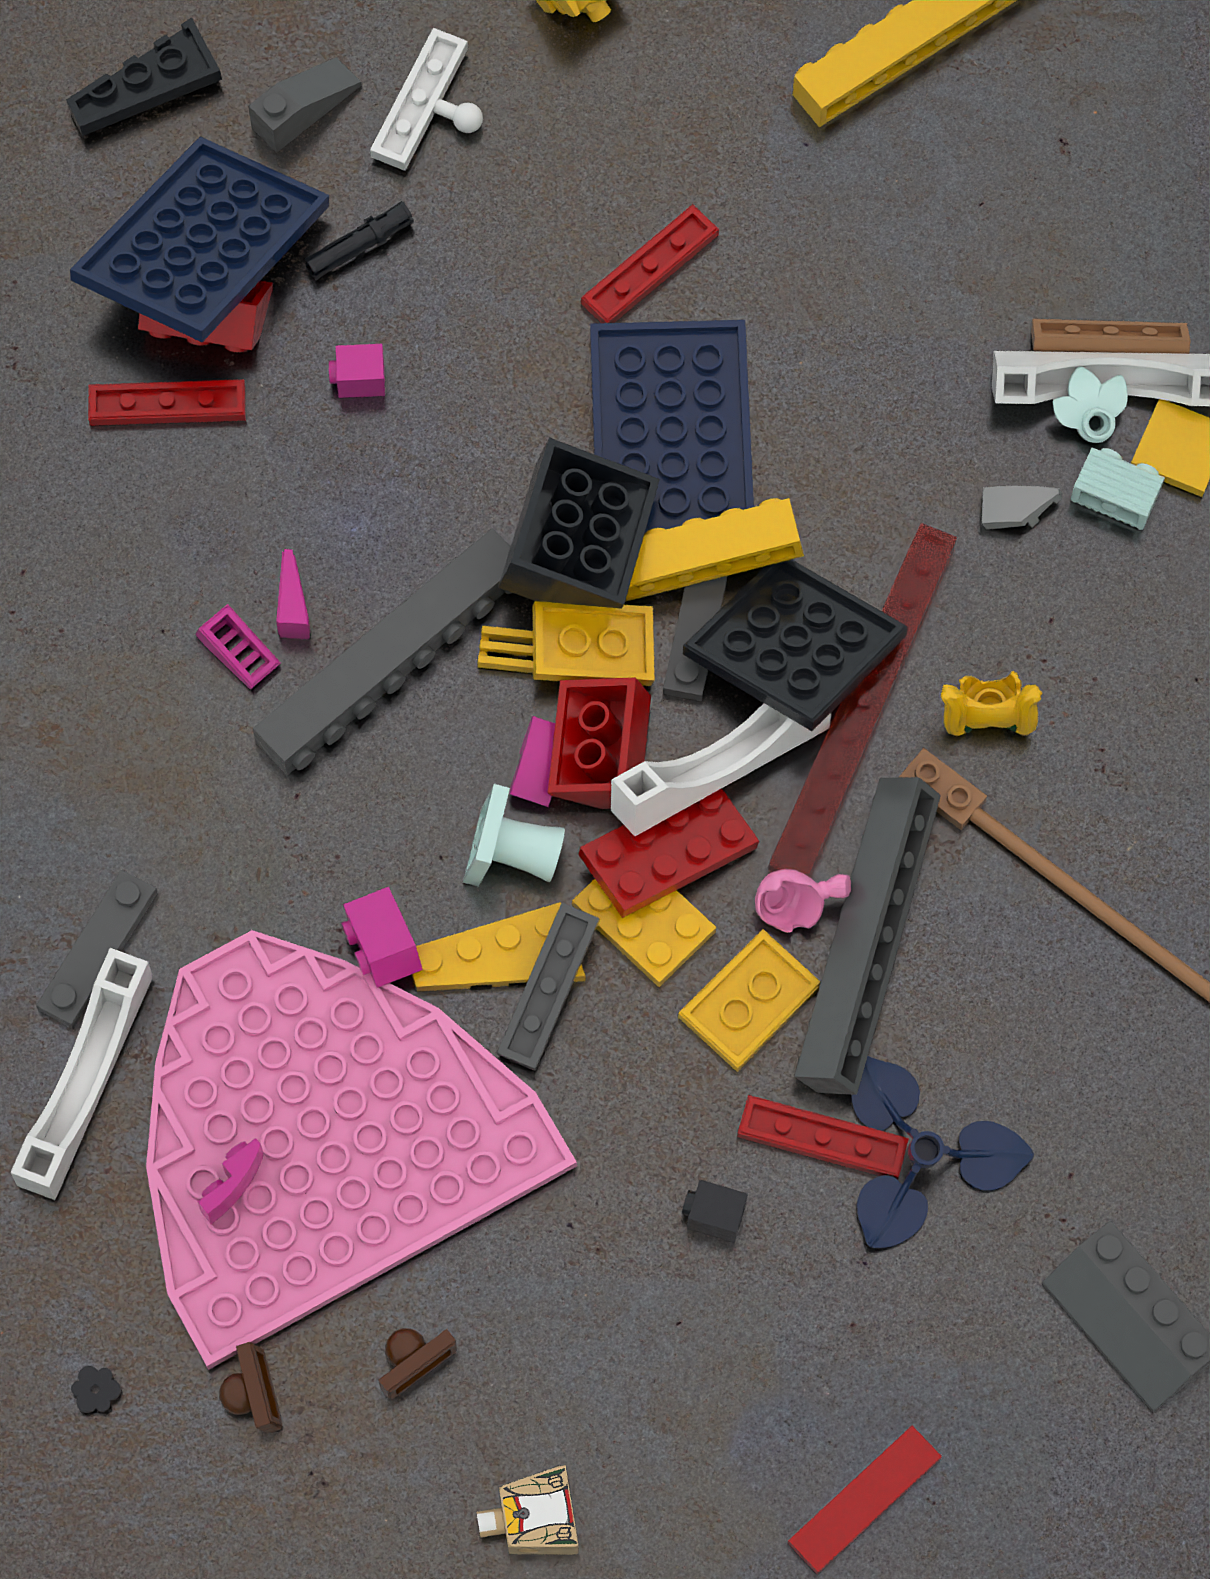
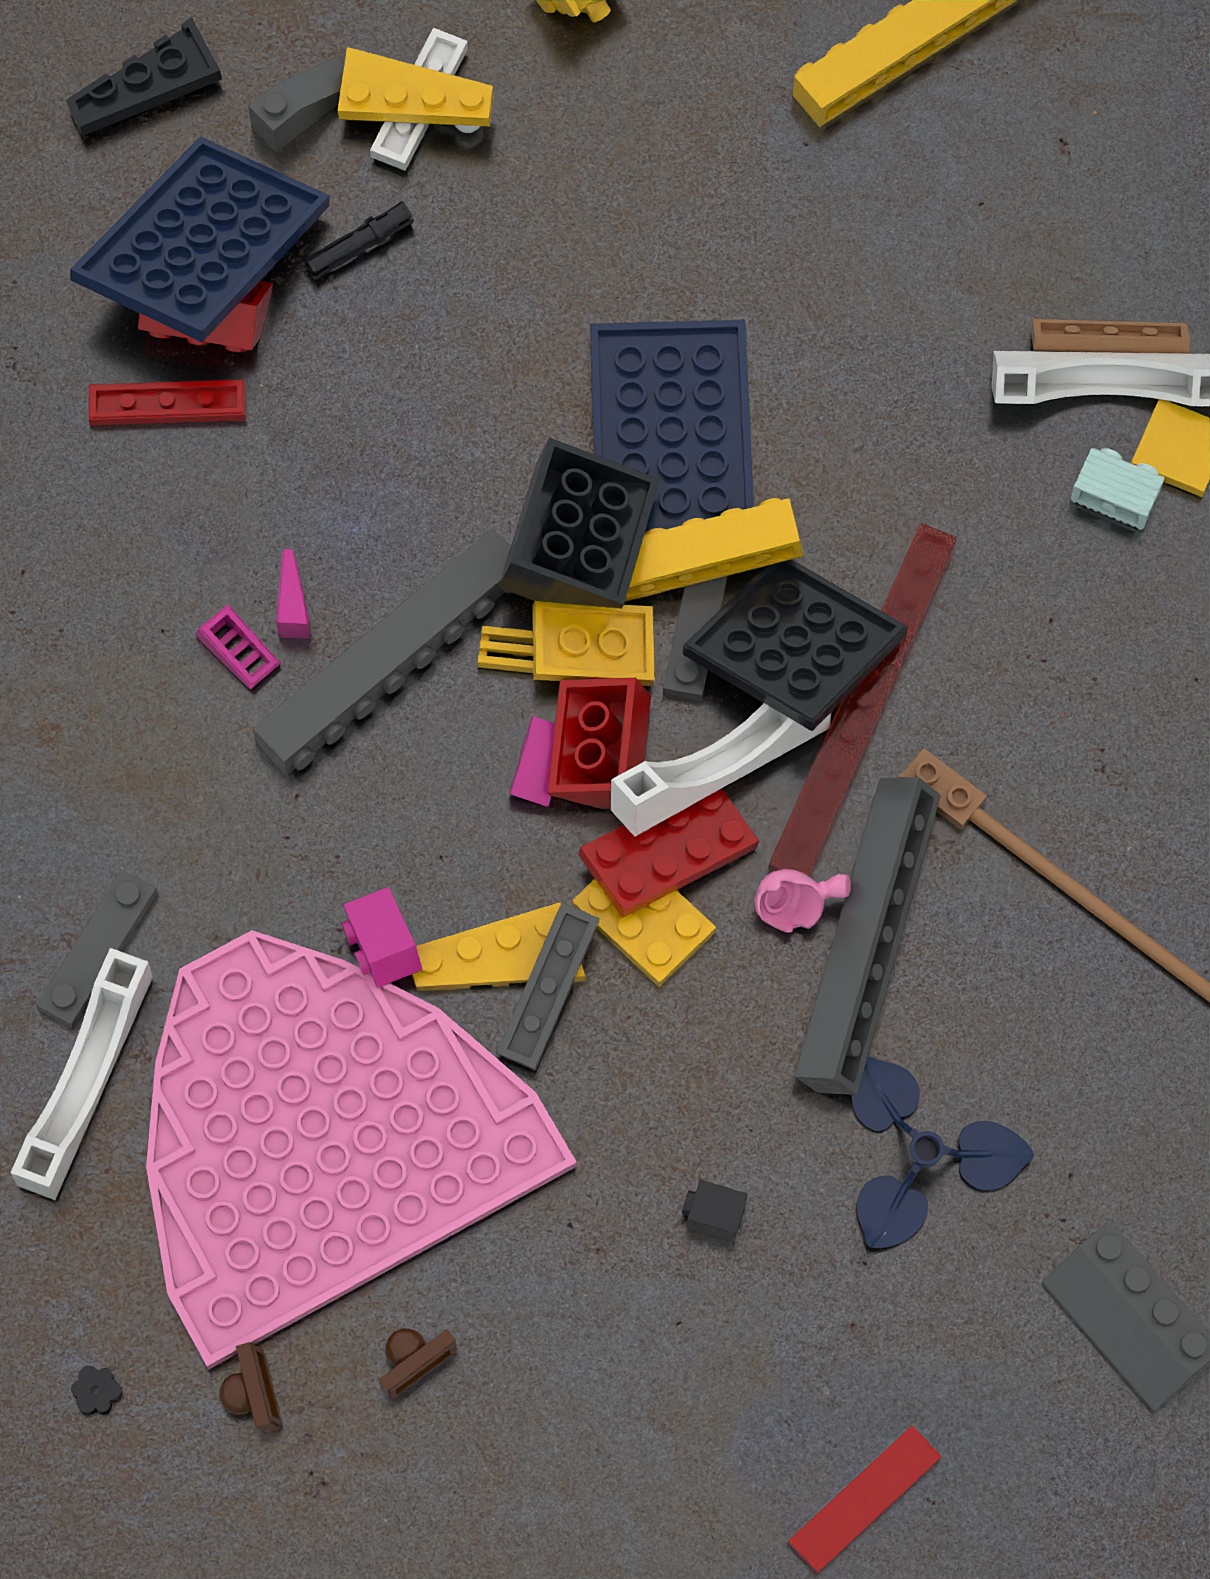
(240, 1169): dark pink slope -> none
(358, 370): dark pink brick -> none
(403, 92): none -> yellow wing
(511, 842): light aqua plant -> none
(534, 1515): torso -> none
(650, 266): red tile -> none
(750, 1000): yellow tile -> none
(822, 1137): red tile -> none
(990, 705): yellow hair -> none
(1016, 505): light grey slope -> none
(1089, 399): light aqua plate -> none

